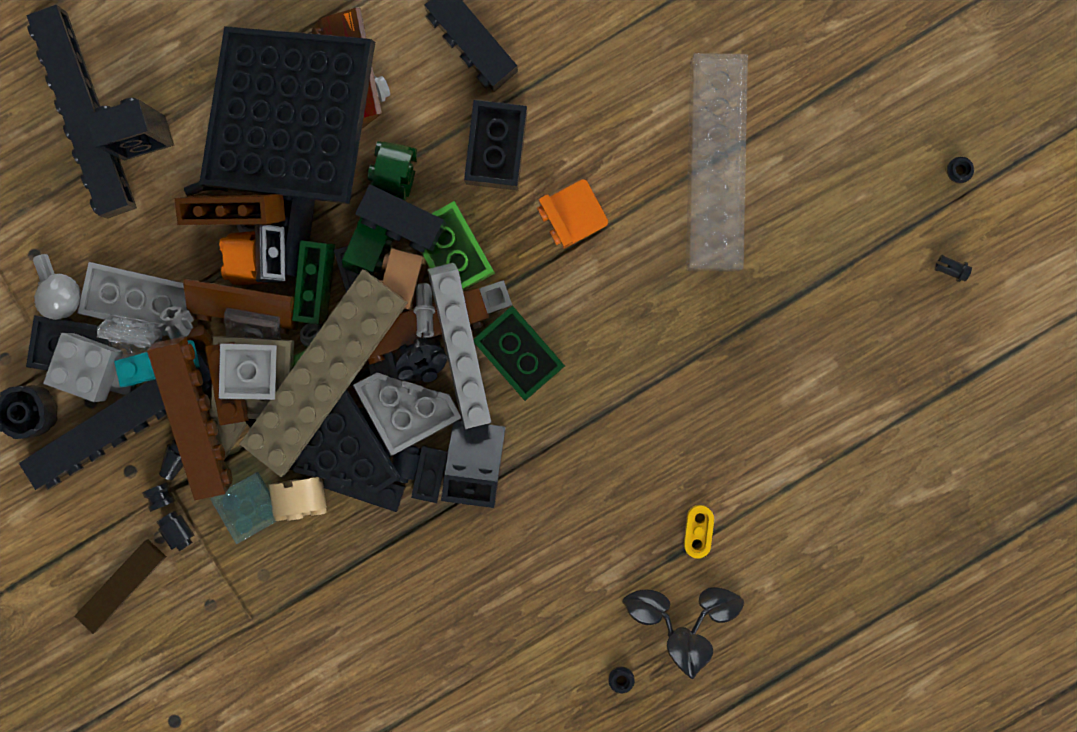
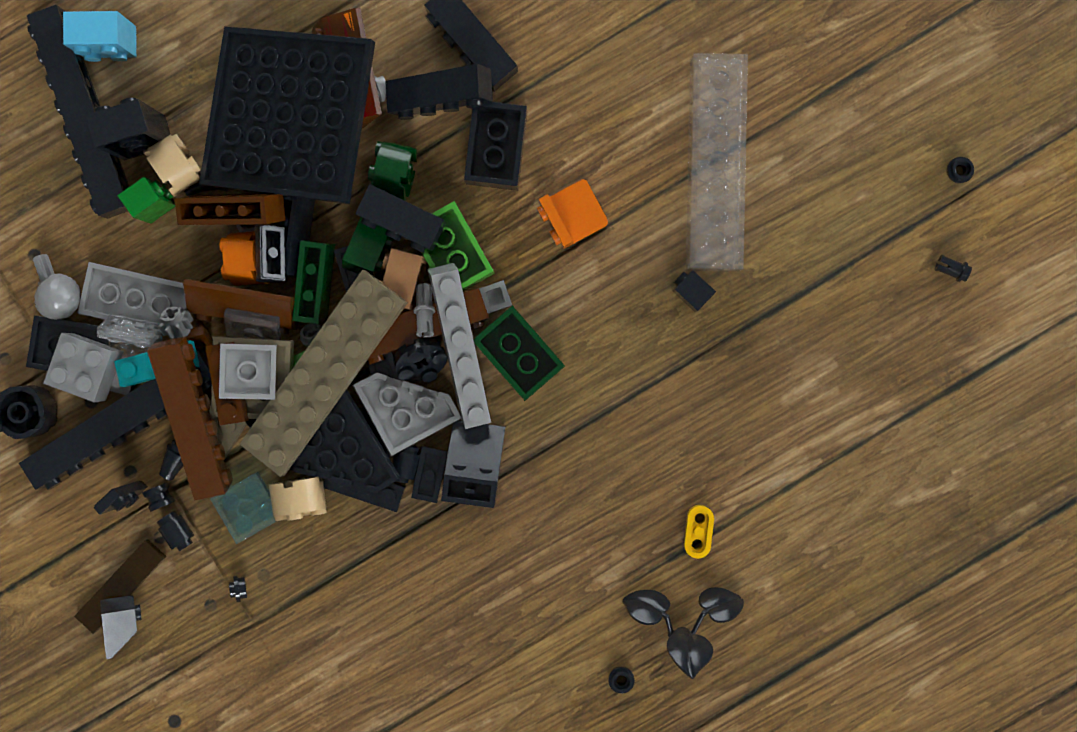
(99, 35): none -> medium azure brick
(118, 622): none -> slope
(120, 497): none -> black plate
(147, 200): none -> green brick
(172, 165): none -> tan brick
(238, 588): none -> black plate
(439, 91): none -> black brick
(693, 290): none -> black brick

